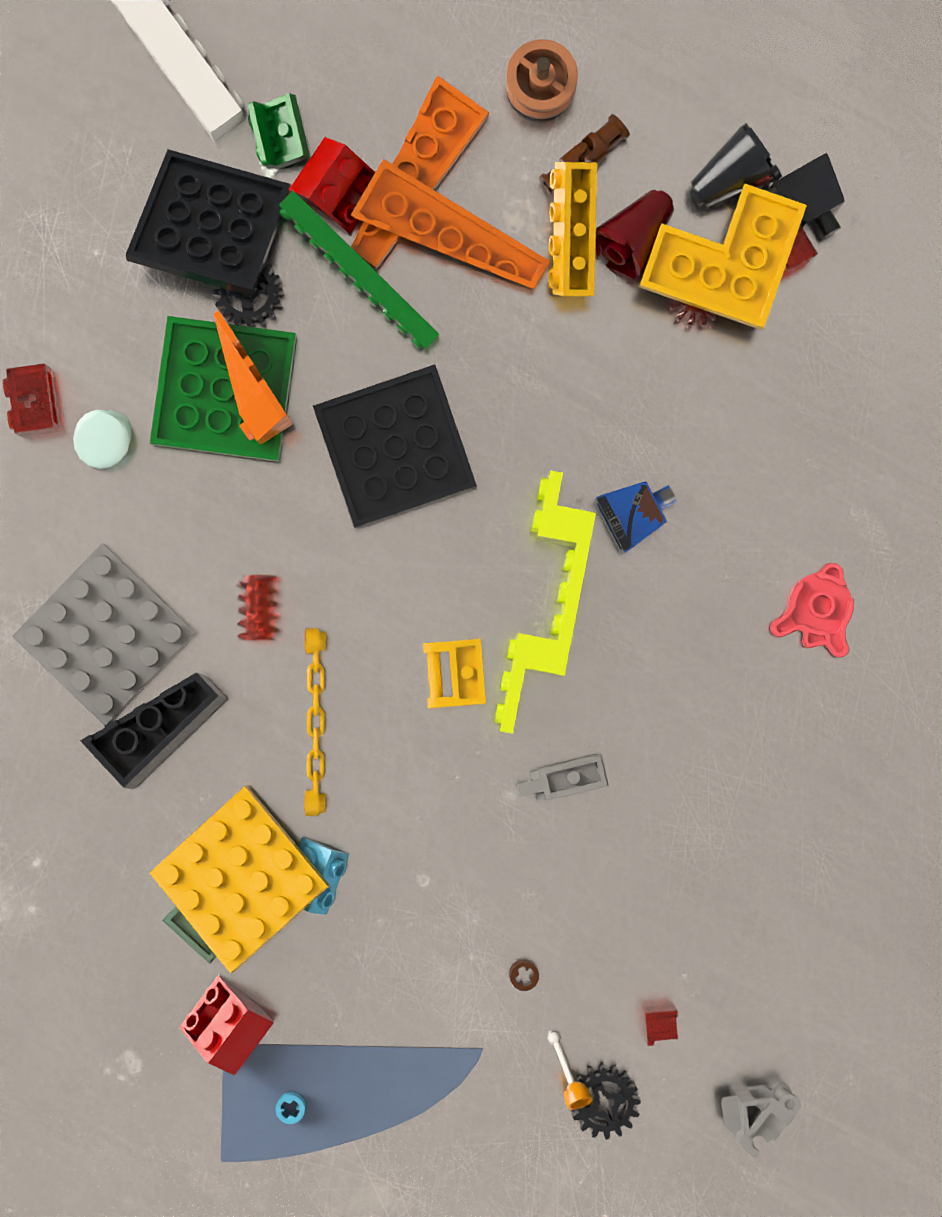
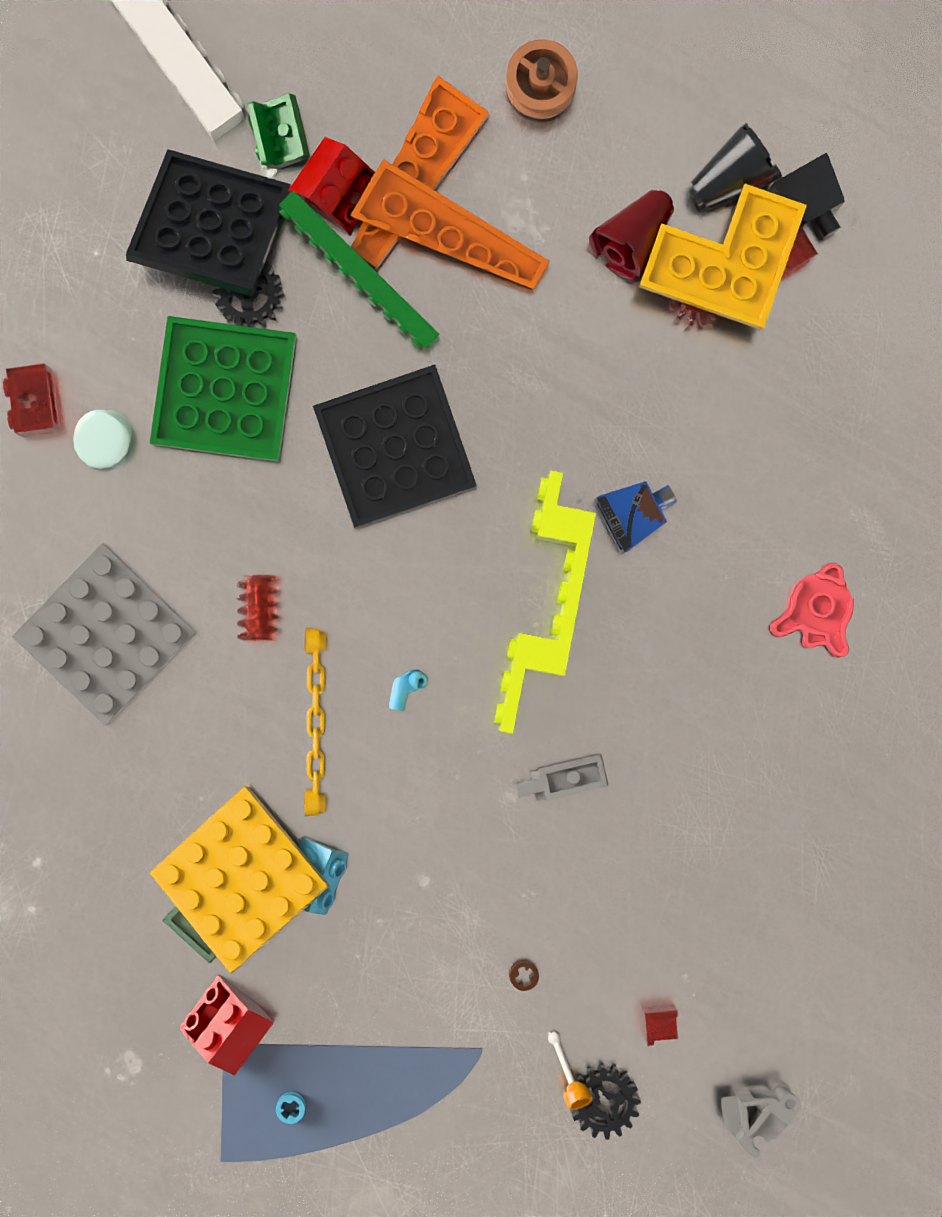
(150, 733): black wedge -> none
(255, 400): orange wedge -> none
(405, 685): none -> medium azure arm
(466, 673): yellow plate -> none
(573, 228): yellow brick -> none
(592, 147): reddish brown piece -> none

